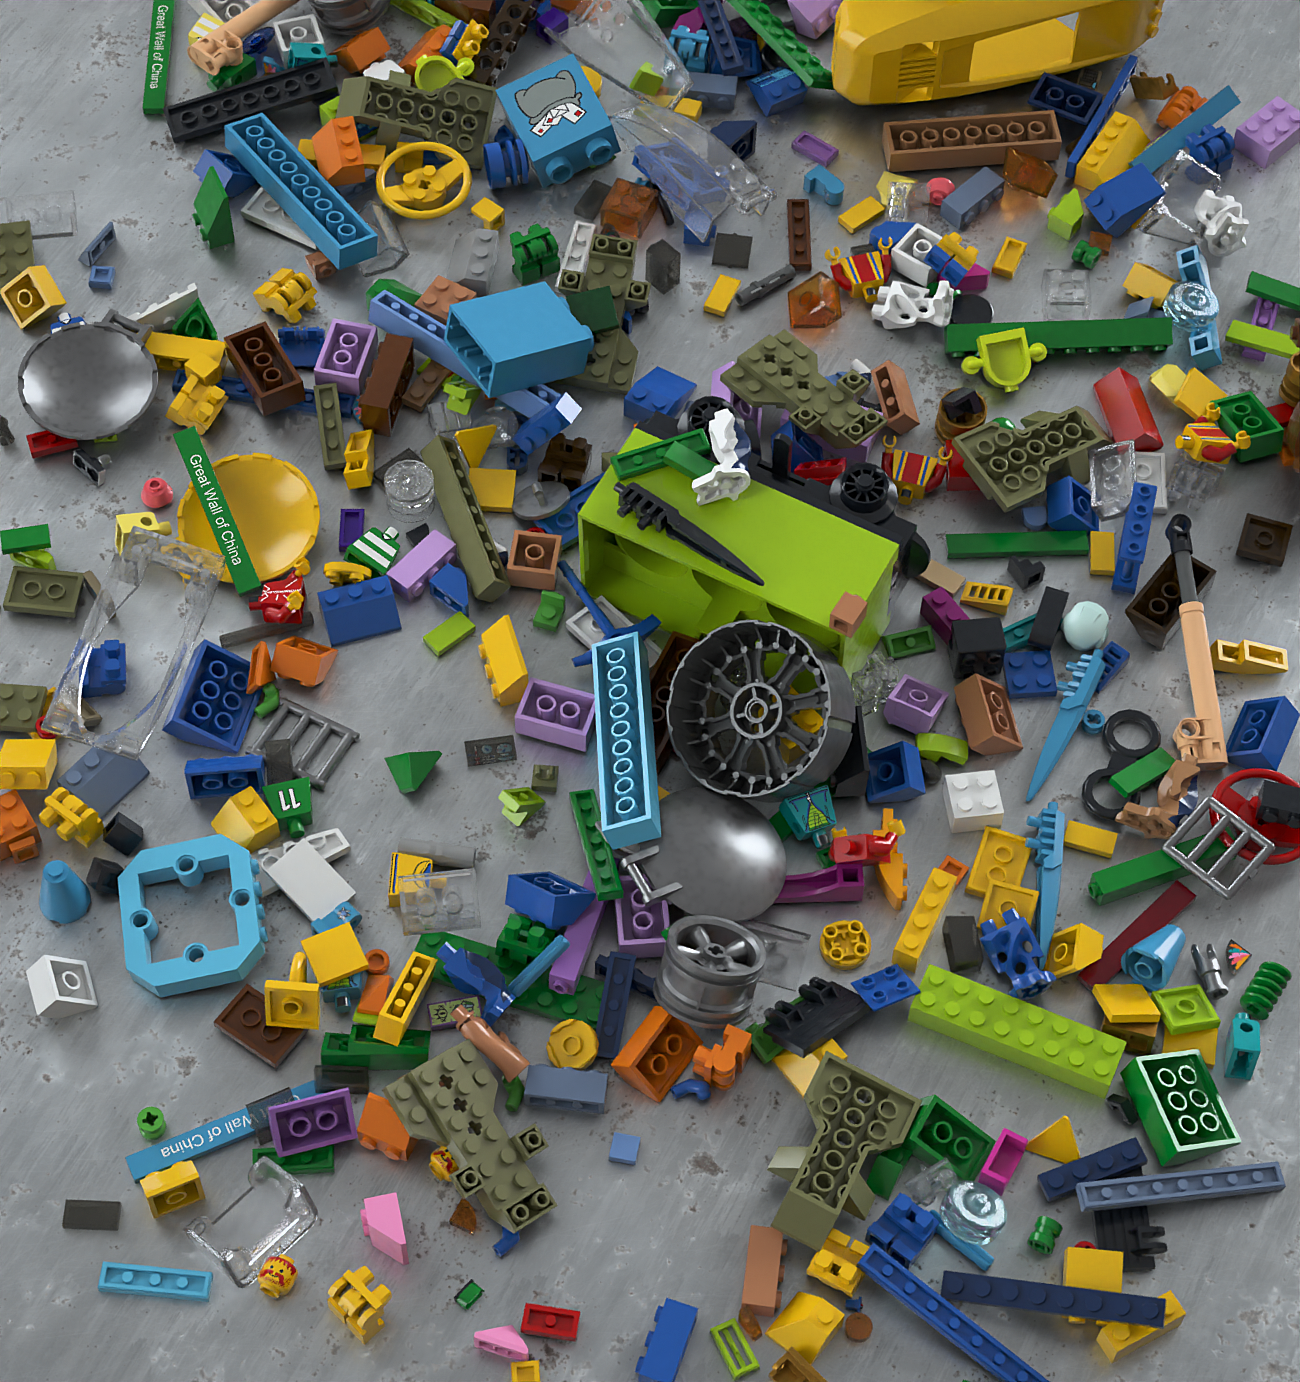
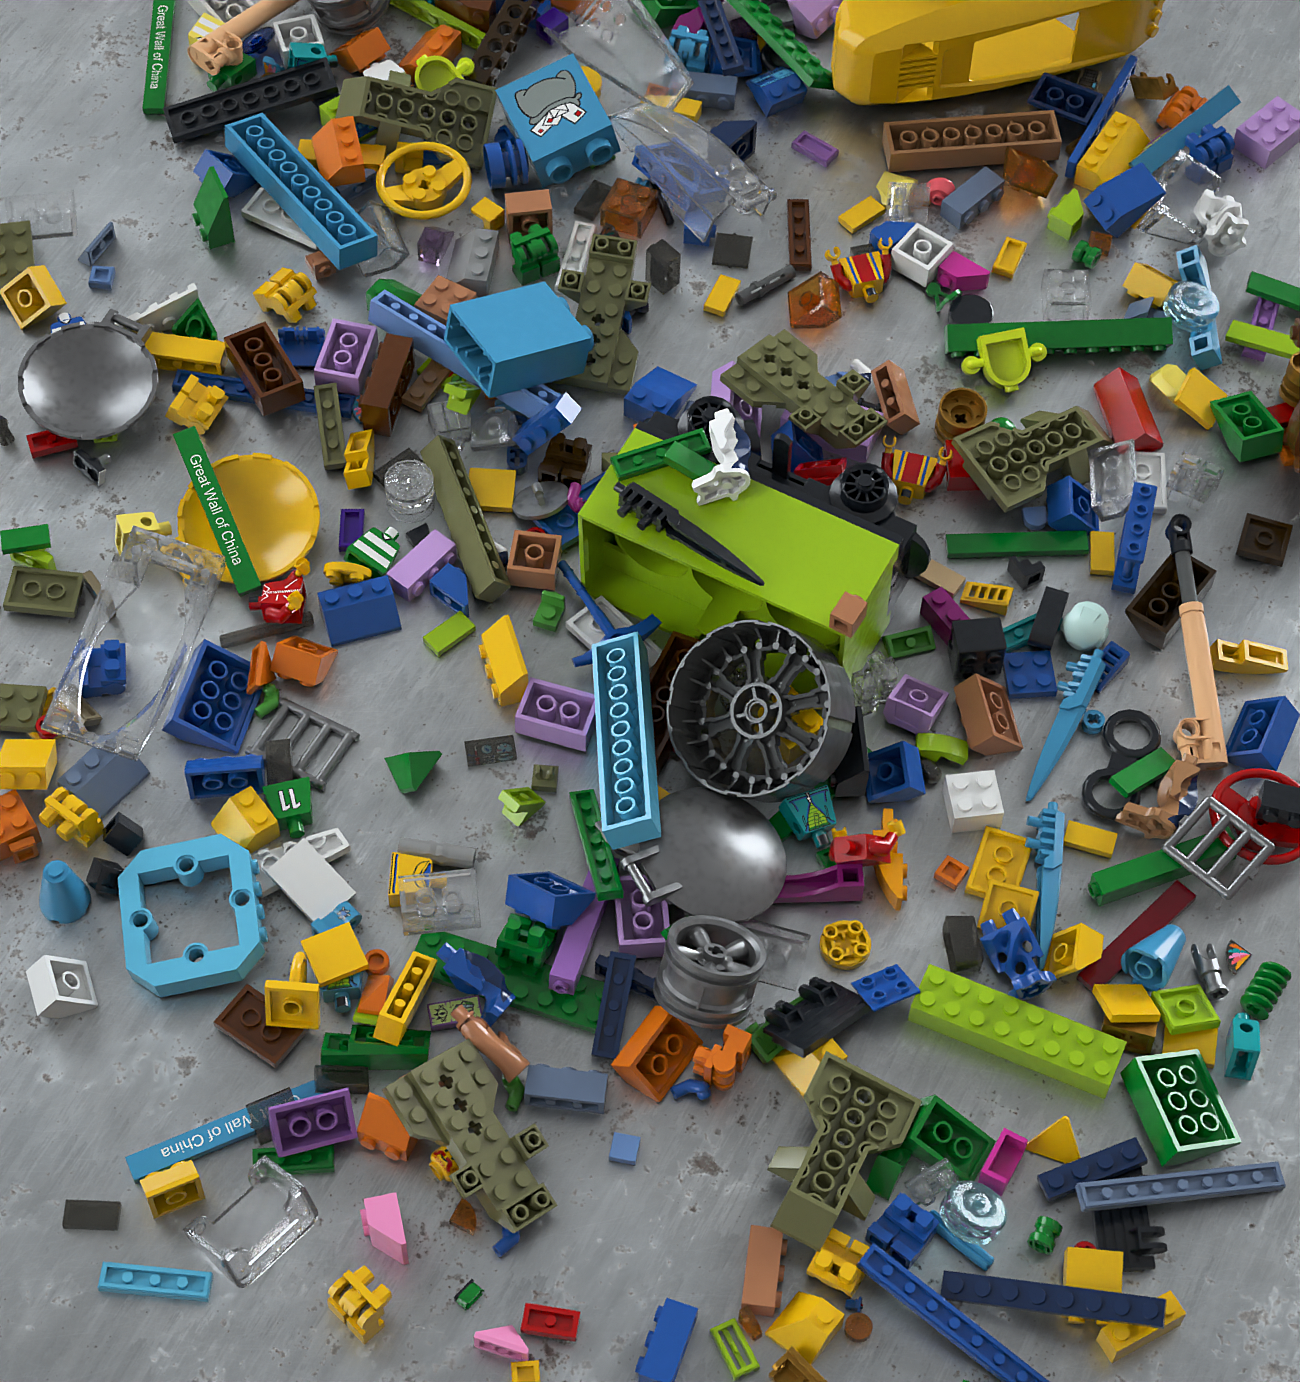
(153, 1129): bright green wheel -> none
(156, 493): coral cone -> none
(203, 368): yellow panel -> none
(277, 1275): yellow head -> none
(433, 244): none -> clear purple slope
(463, 40): yellow hips -> none
(475, 443): yellow piece -> none
(527, 209): none -> nougat brick
(538, 965): dark azure axle -> none
(572, 1045): yellow tile -> none
(573, 499): none -> magenta arm
(594, 309): dark green tile -> none
(646, 80): lime slope -> none
(824, 184): dark azure leg -> none
(920, 309): white hips -> none
(924, 920): yellow brick -> none
(949, 250): hips -> none
(961, 401): black panel -> none
(1124, 1106): black tile -> none
(1208, 442): torso -> none

